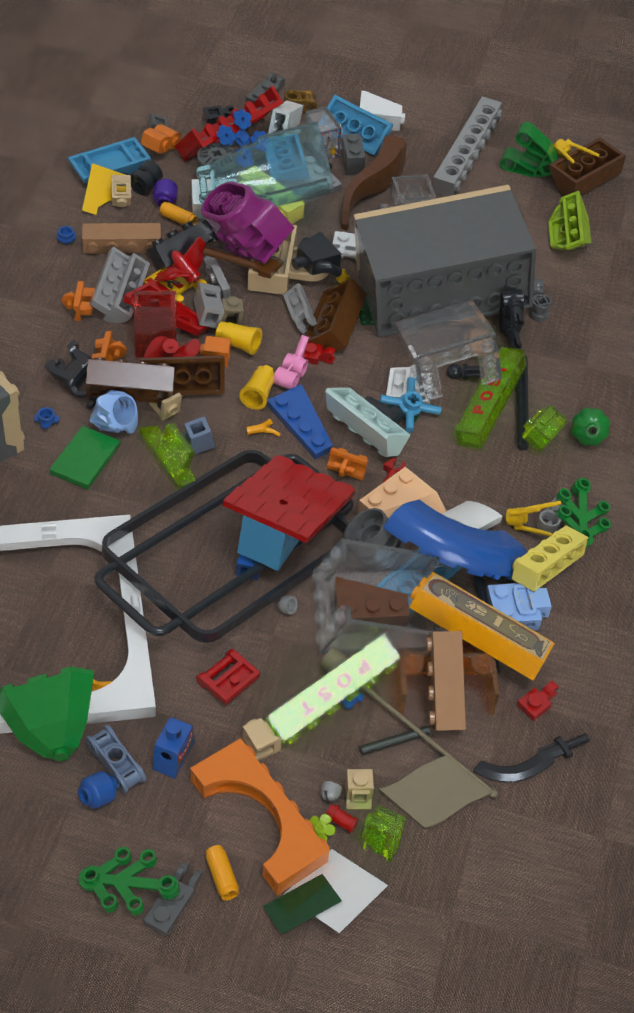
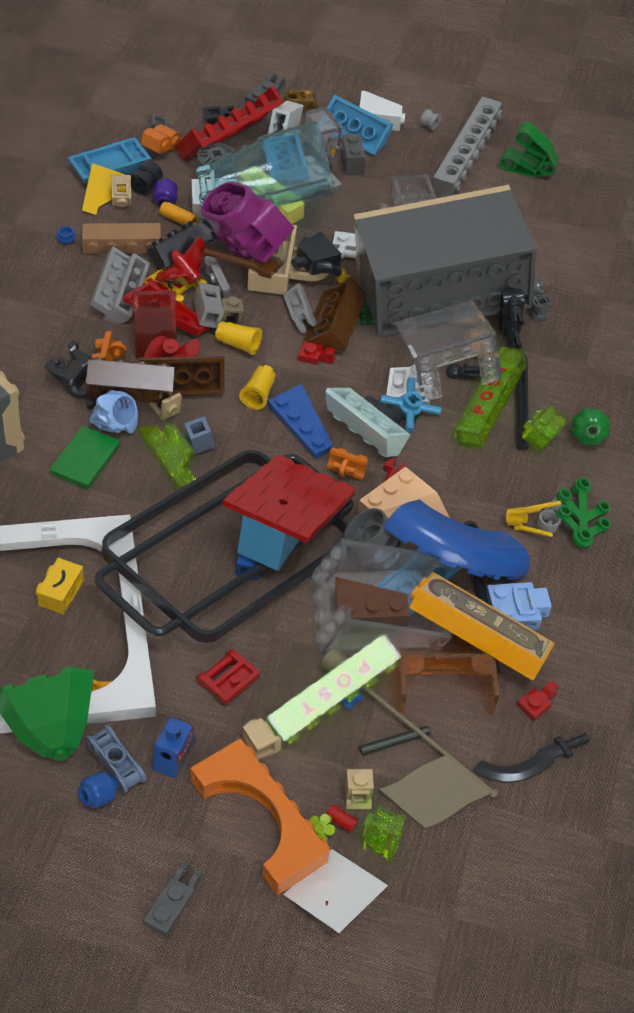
(46, 417): blue plate -> none
(60, 585): none -> yellow brick
(77, 301): orange hips -> none
(125, 880): green plant -> none
(216, 347): orange brick -> none
(222, 872): light orange piece -> none
(242, 120): blue plant -> none
(264, 427): light orange bar -> none
(287, 604): light grey hinge -> none
(293, 366): bright pink beam -> none
(302, 903): dark green sticker -> none
(330, 791): light grey hinge -> none
(375, 176): reddish brown animal -> none
(430, 119): none -> light grey wheel
(446, 680): medium nougat brick -> none
(474, 515): white slope -> none
(549, 558): light yellow brick -> none
(563, 149): yellow plant -> none
(569, 224): lime wedge -> none
(588, 169): reddish brown slope -> none

